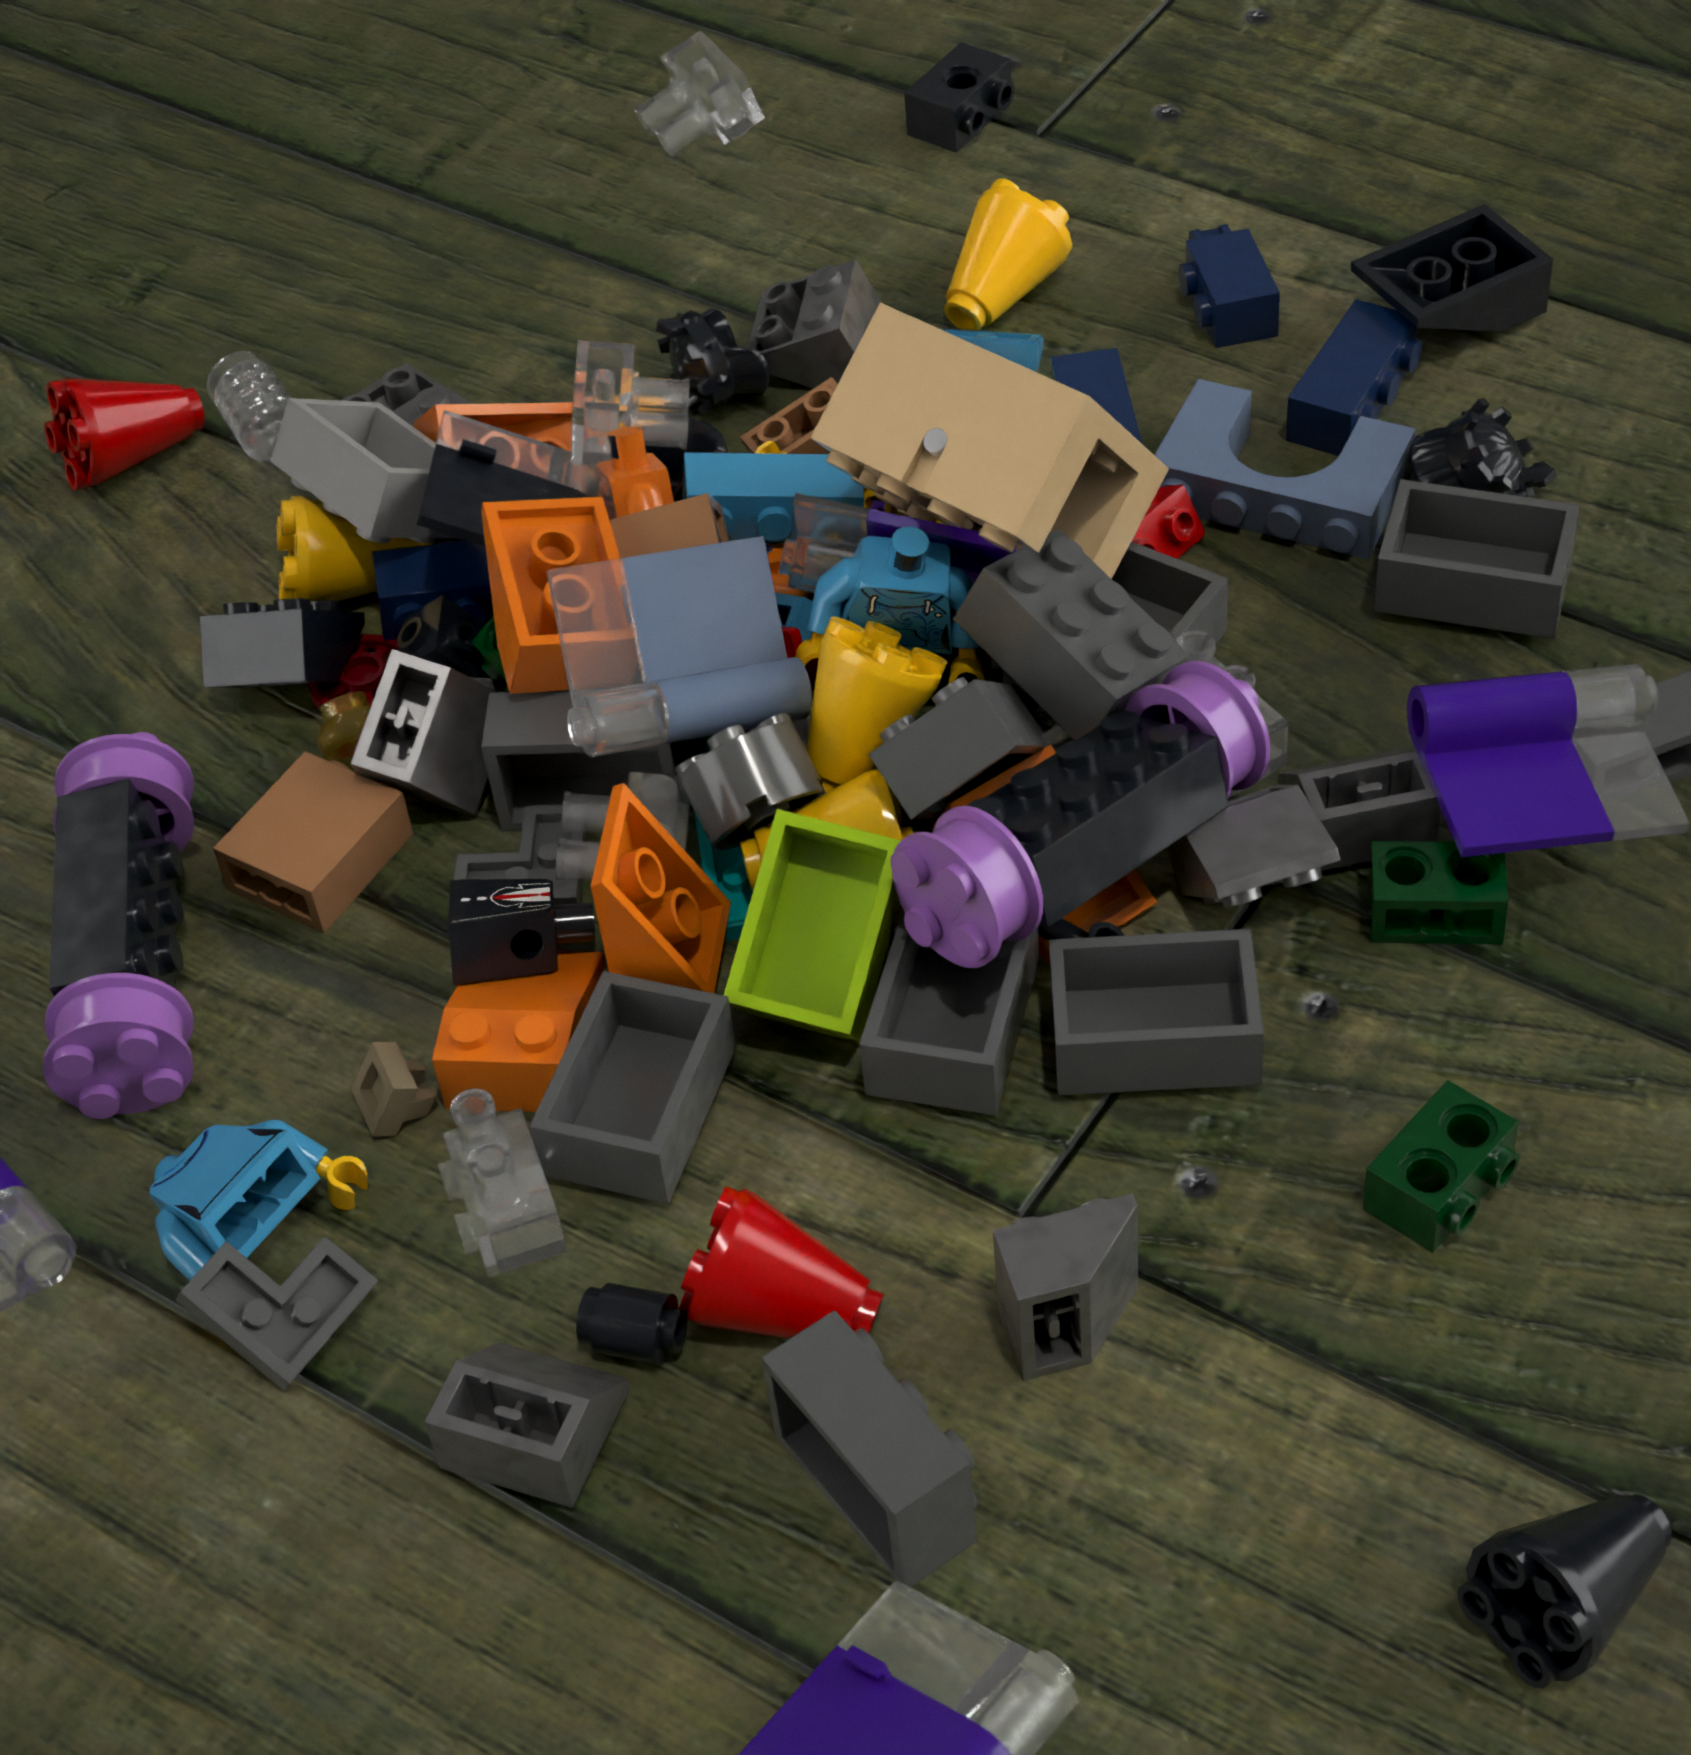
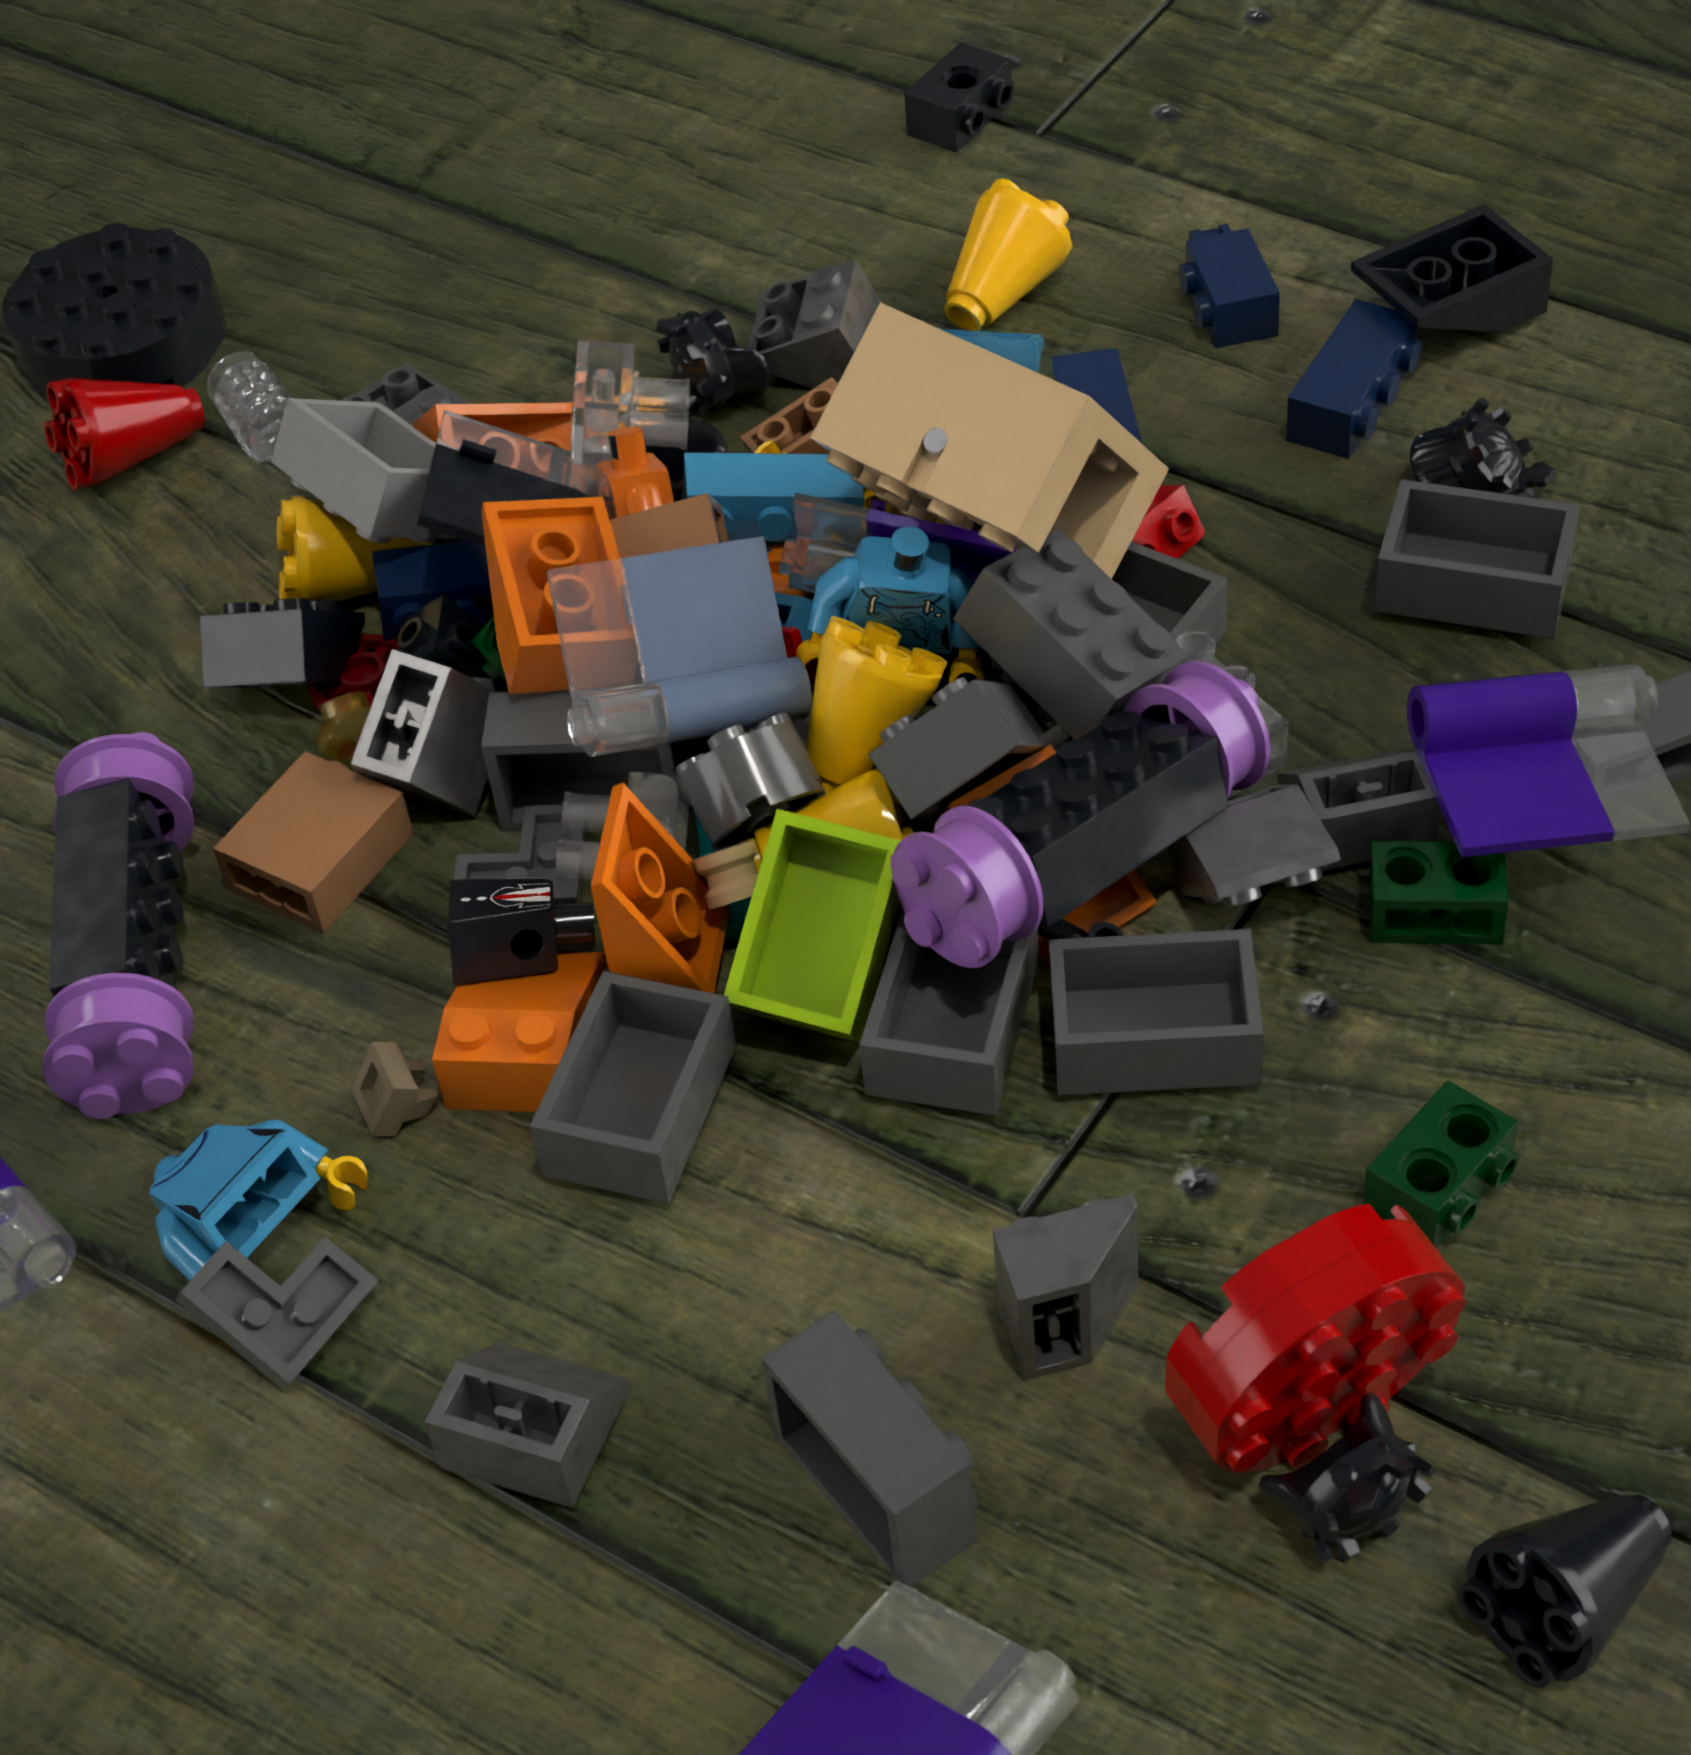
(115, 309): none -> black piece
(501, 1185): clear brick -> none
(631, 1323): black brick -> none
(702, 97): clear brick -> none
(728, 873): none -> tan wheel
(770, 1275): red cone -> none
(1312, 1332): none -> red piece
(1329, 509): sand blue arch -> none
(1353, 1484): none -> black hair

